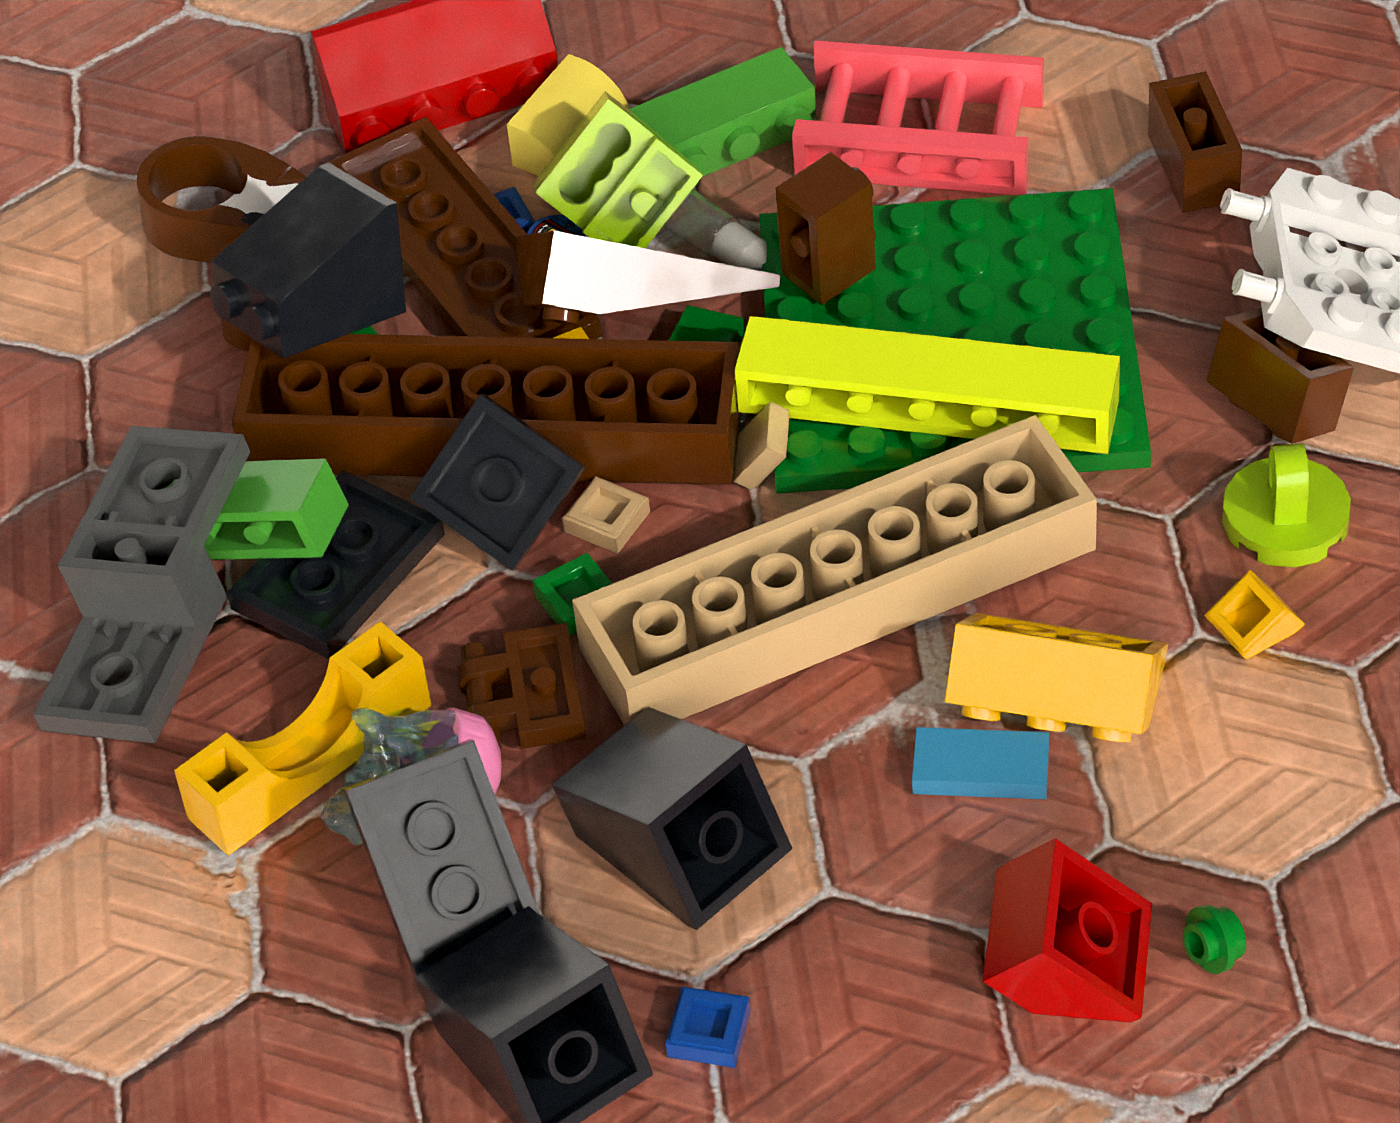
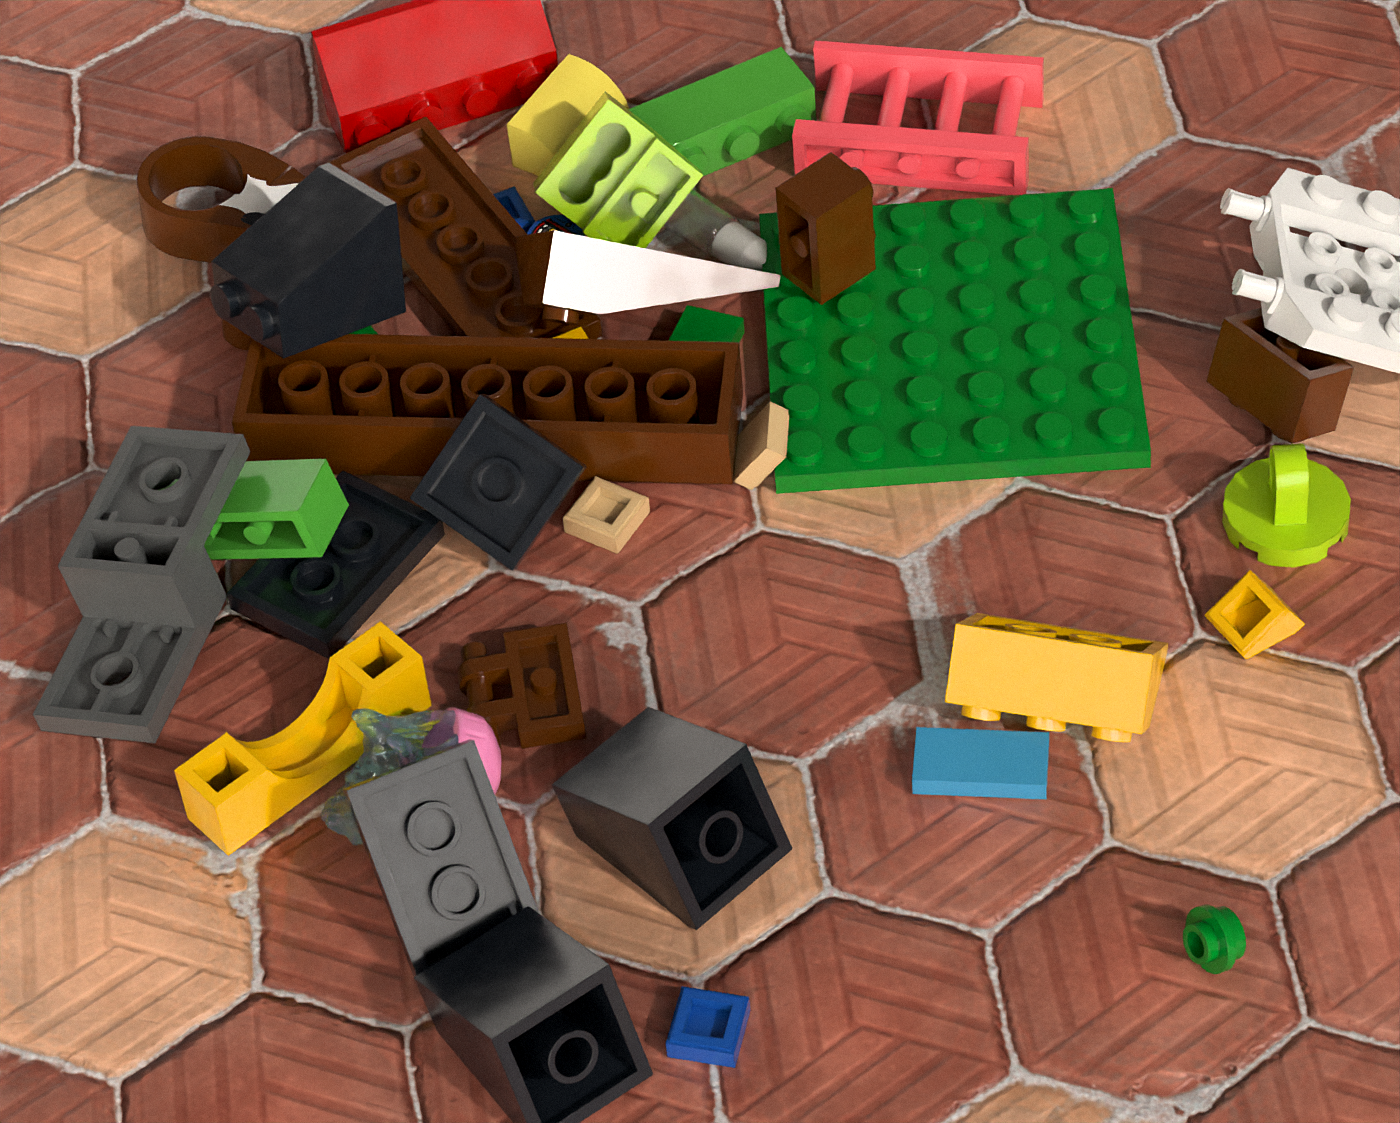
(562, 585): green plate -> none
(836, 574): tan brick -> none
(926, 382): neon yellow brick -> none
(1067, 937): red slope -> none
(1193, 140): reddish brown brick -> none

